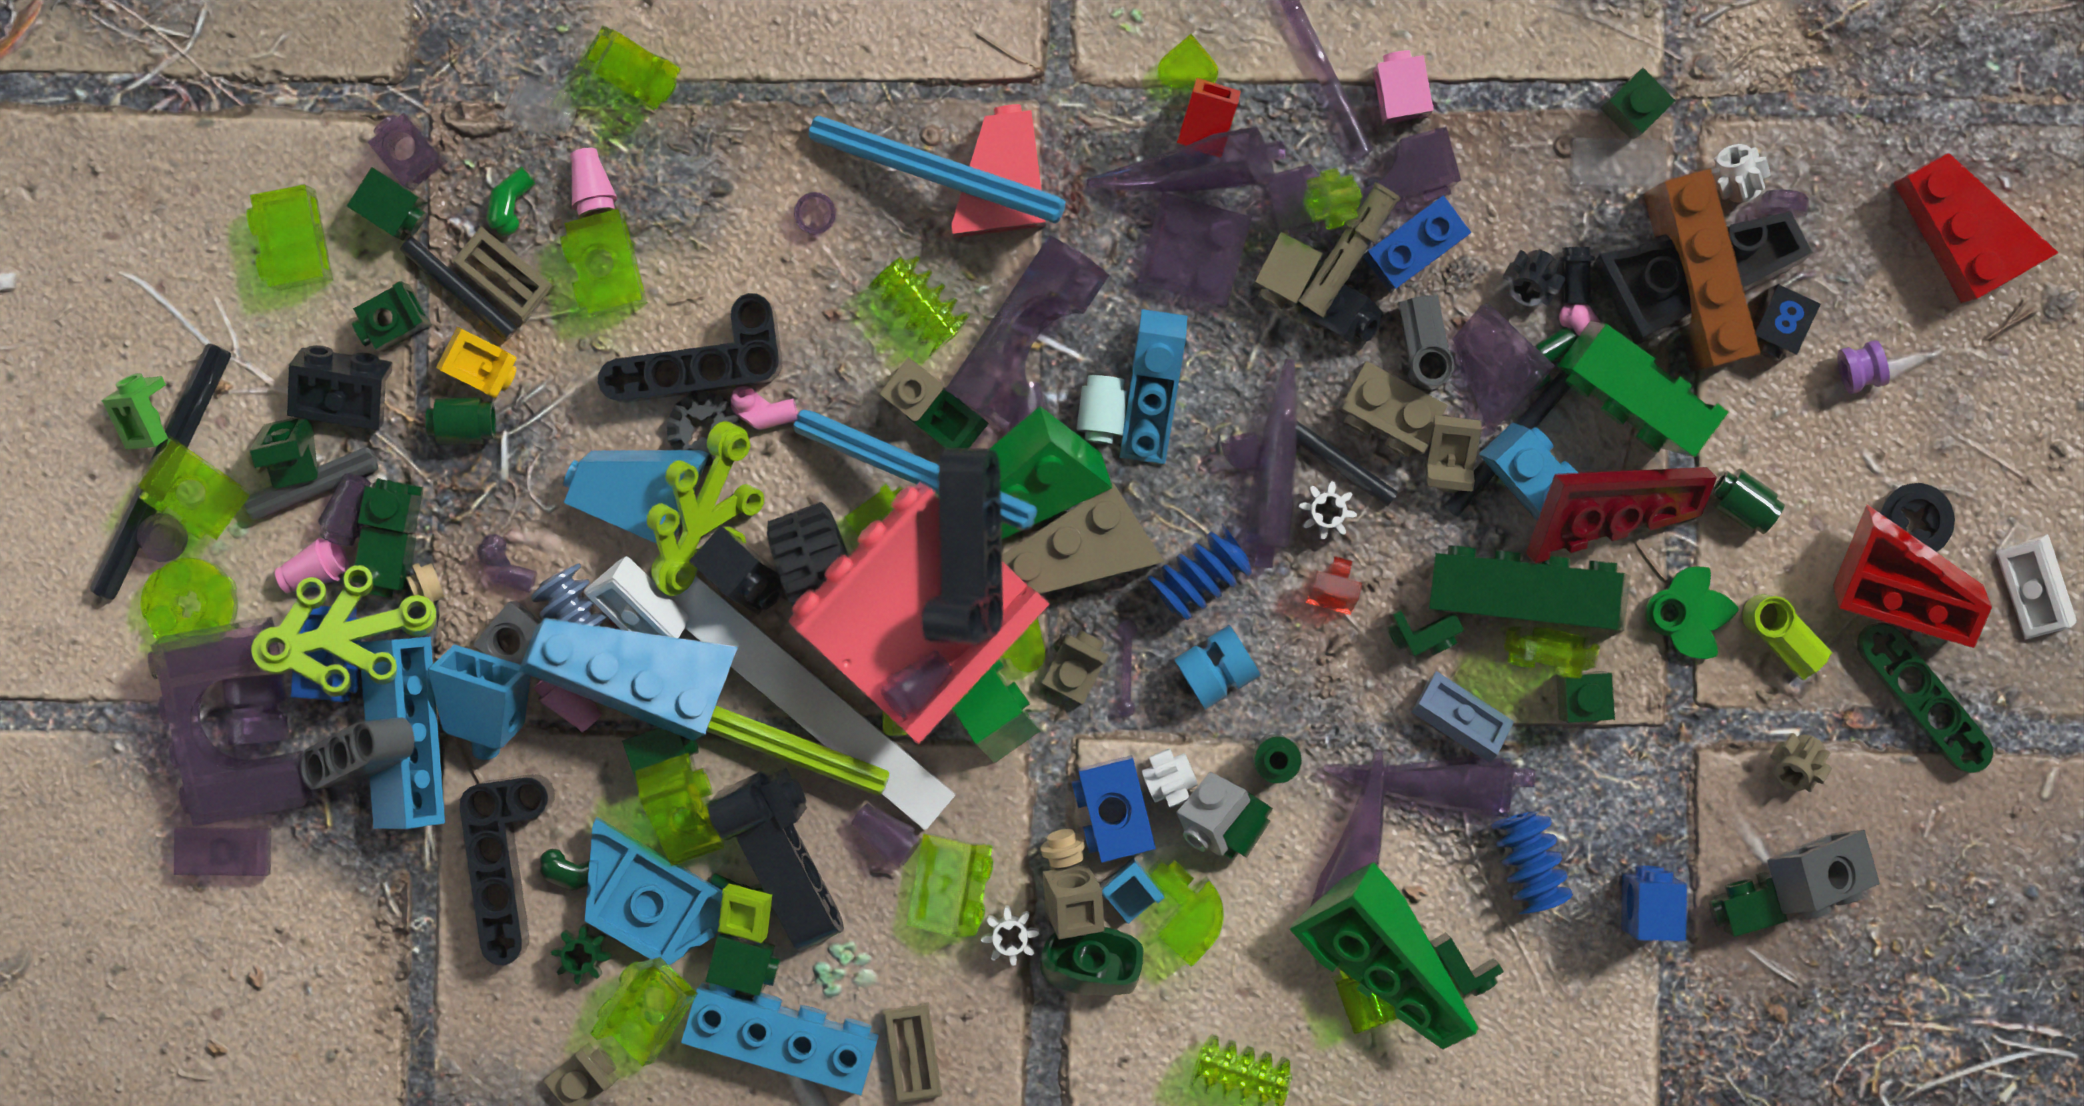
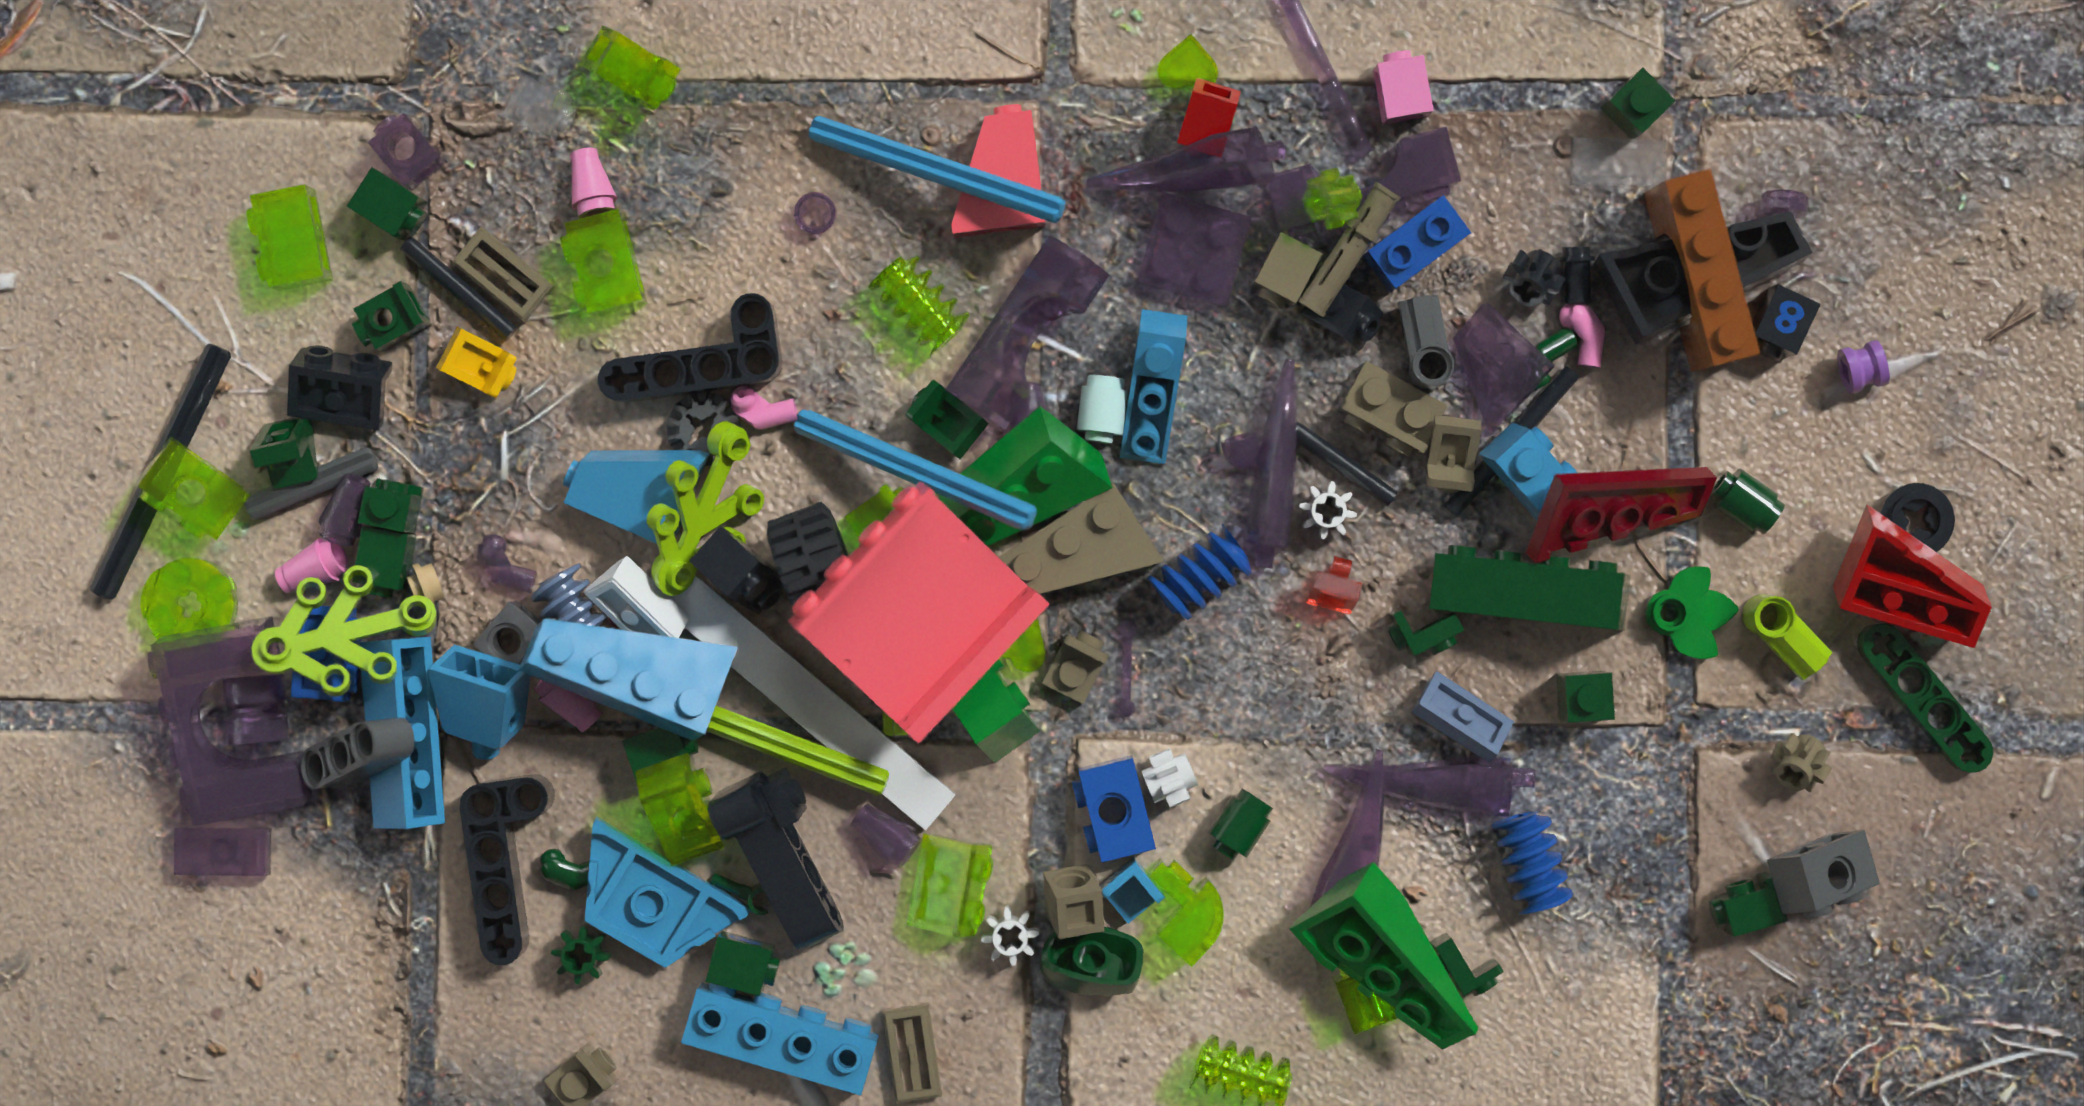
(133, 413): bright green bracket -> none
(162, 537): tile -> none
(461, 421): dark green brick -> none
(502, 201): green arm -> none
(645, 1009): clear neon green bracket -> none
(745, 913): lime tile -> none
(912, 389): dark tan bracket -> none
(915, 684): clear purple cone -> none
(969, 549): black beam -> none
(1064, 848): tan plate -> none
(1211, 812): light grey bracket -> none
(1217, 667): dark azure wheel -> none
(1265, 748): dark green brick -> none
(1551, 648): clear neon green plate -> none
(1639, 391): green wedge -> none
(1654, 905): blue brick -> none
(1740, 173): white gear -> none
(1969, 228): red wedge -> none
(2036, 587): white slope -> none

